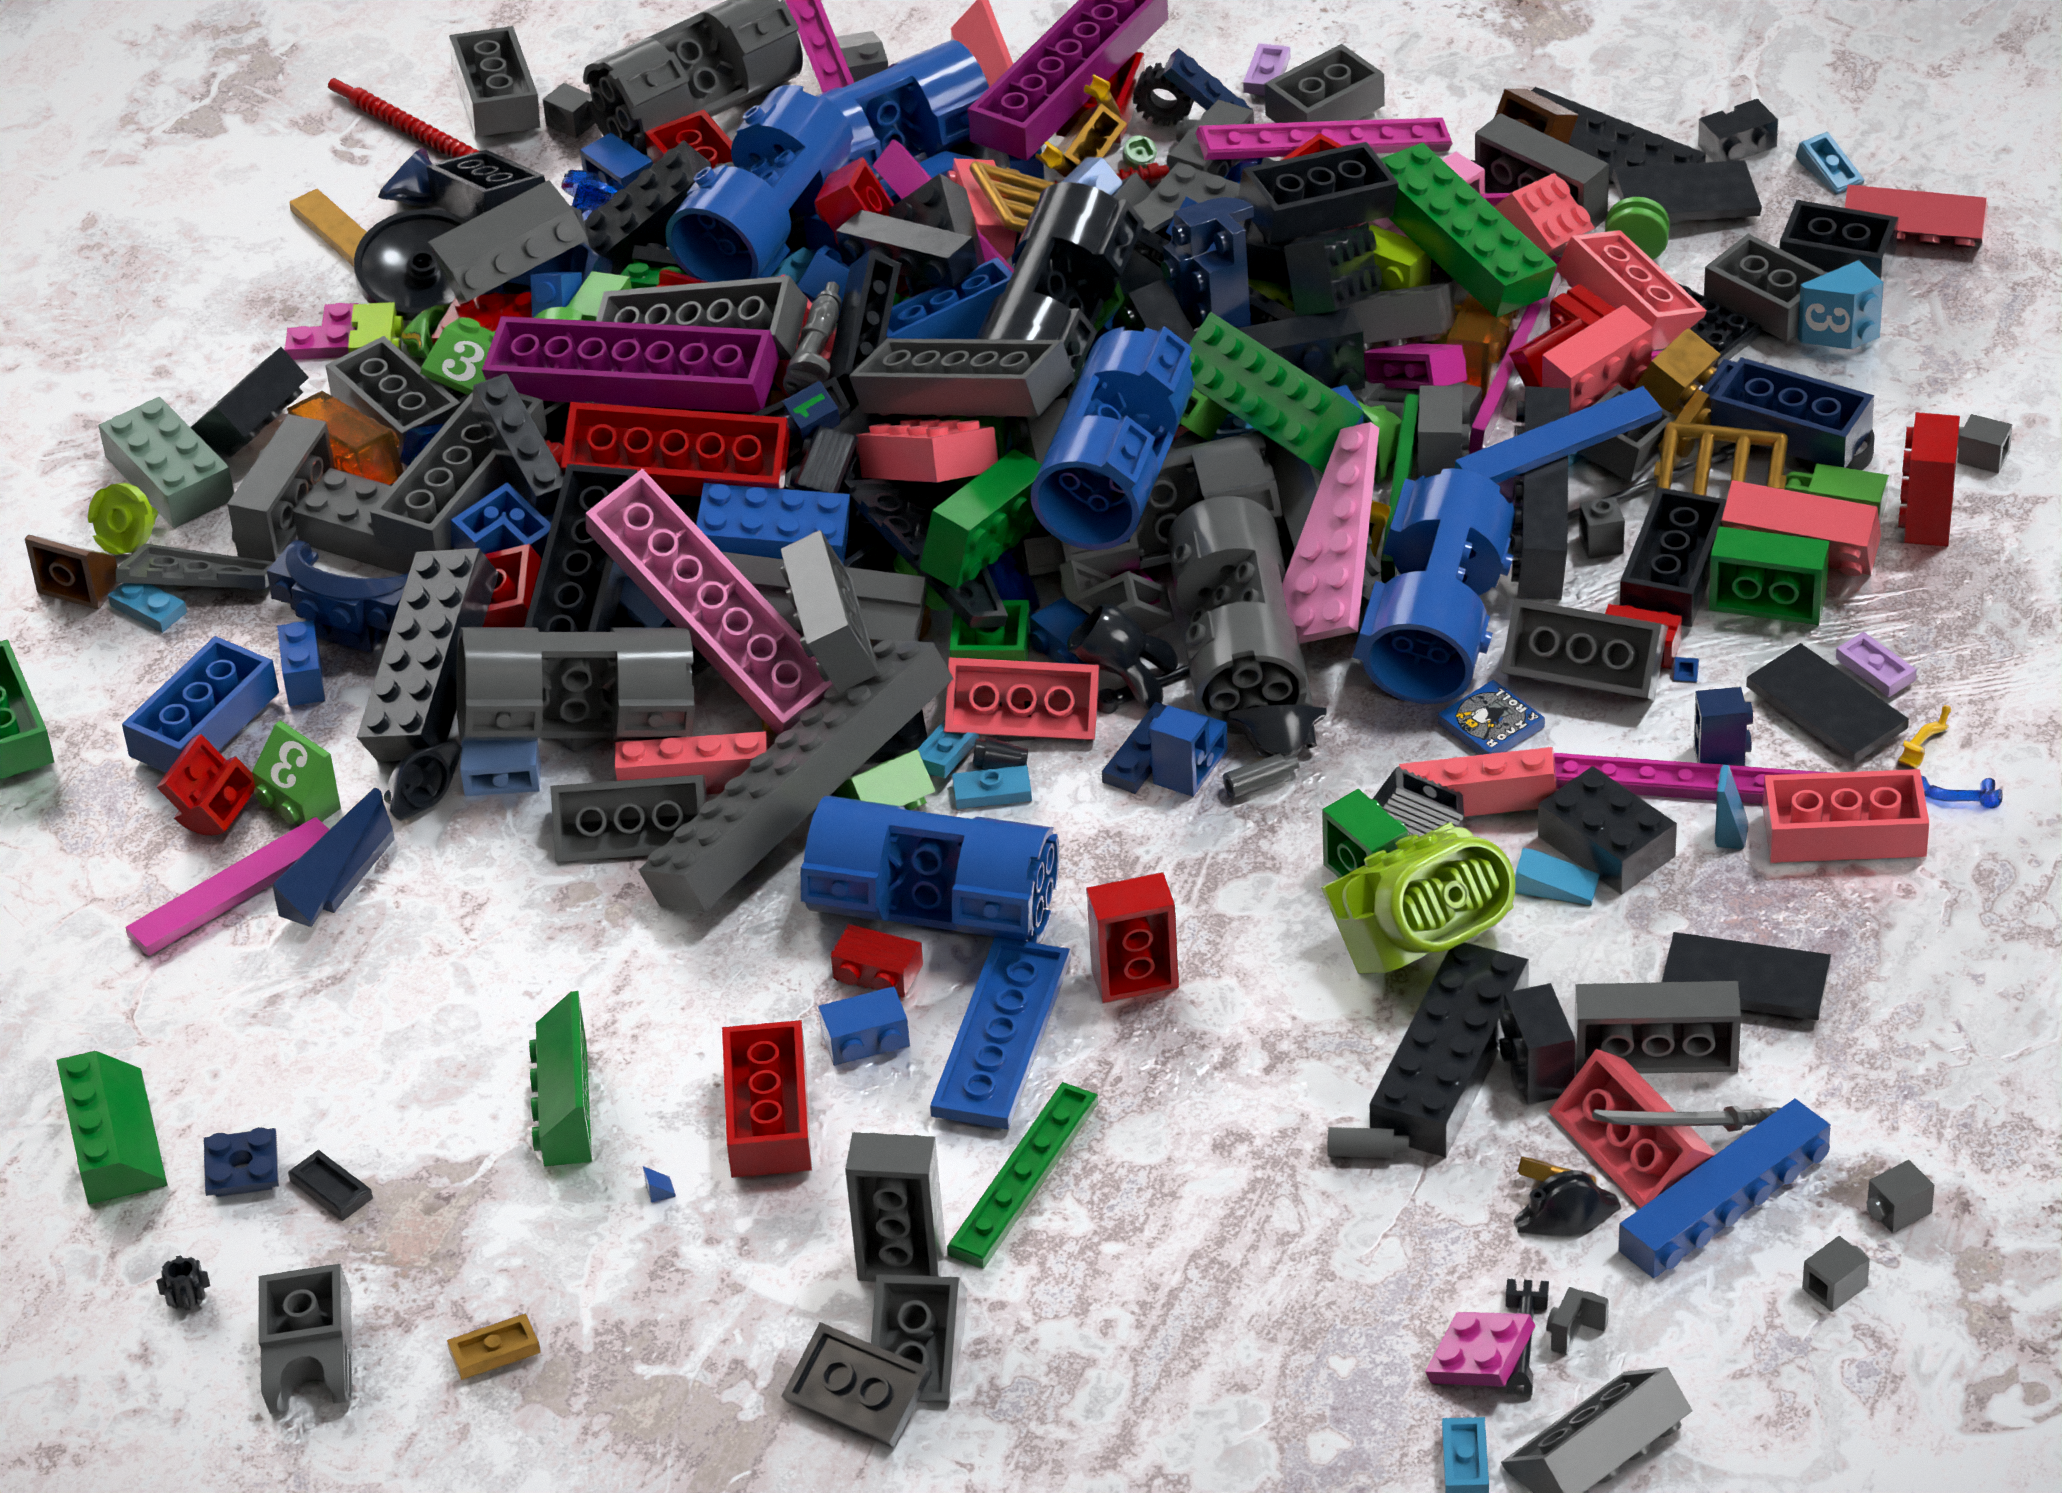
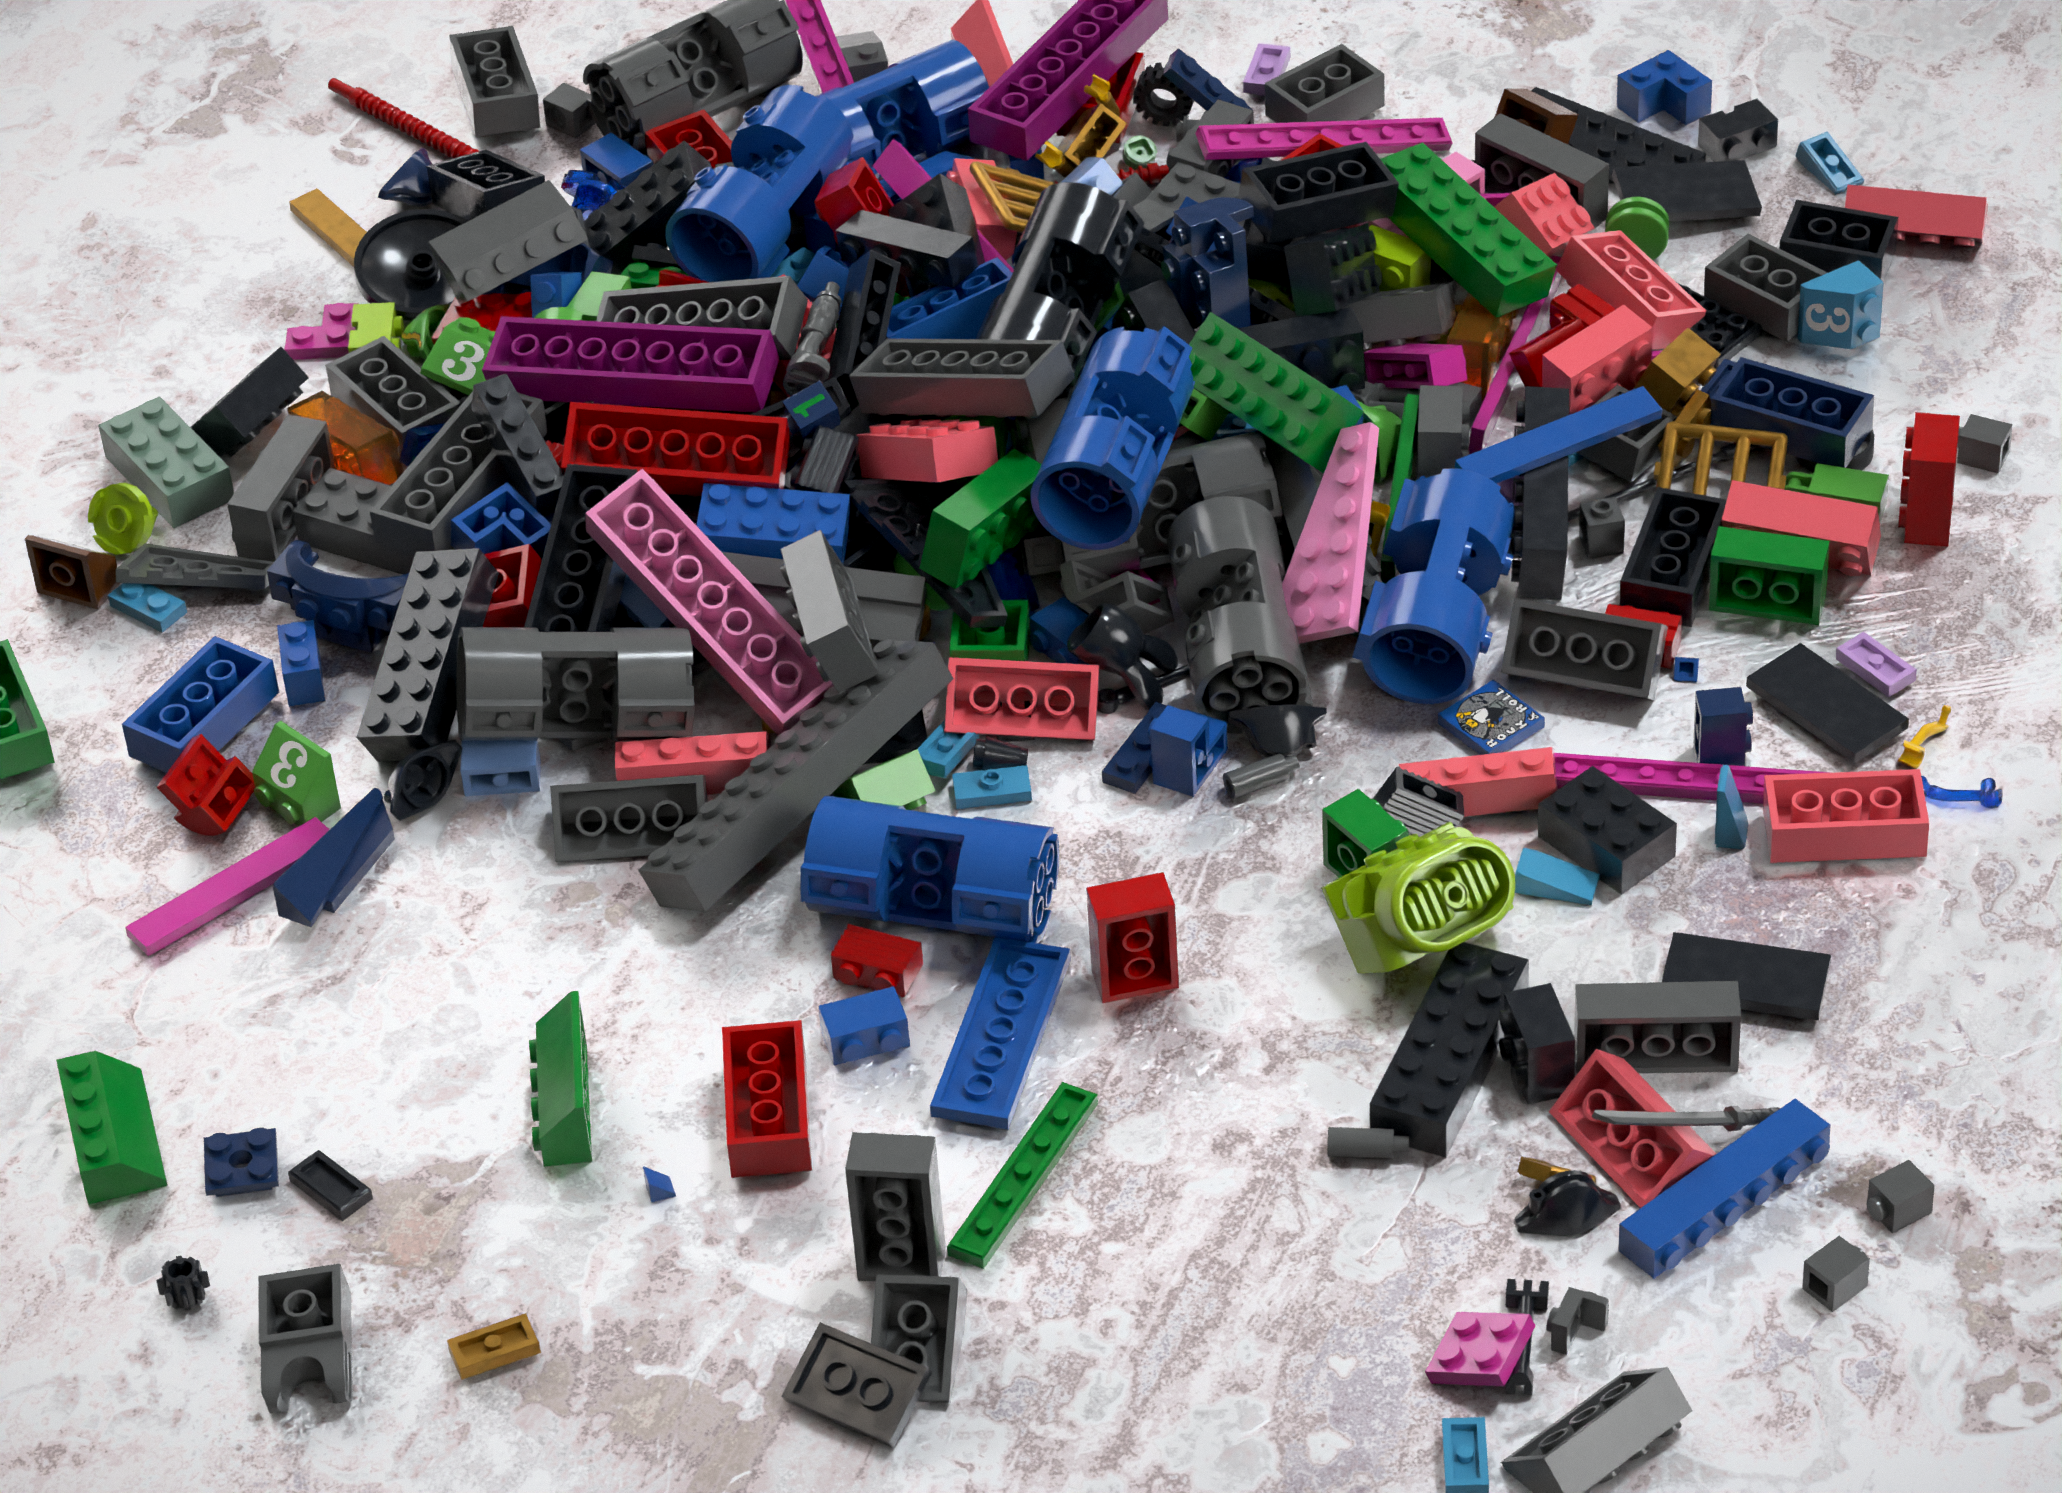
(1665, 85): none -> blue brick

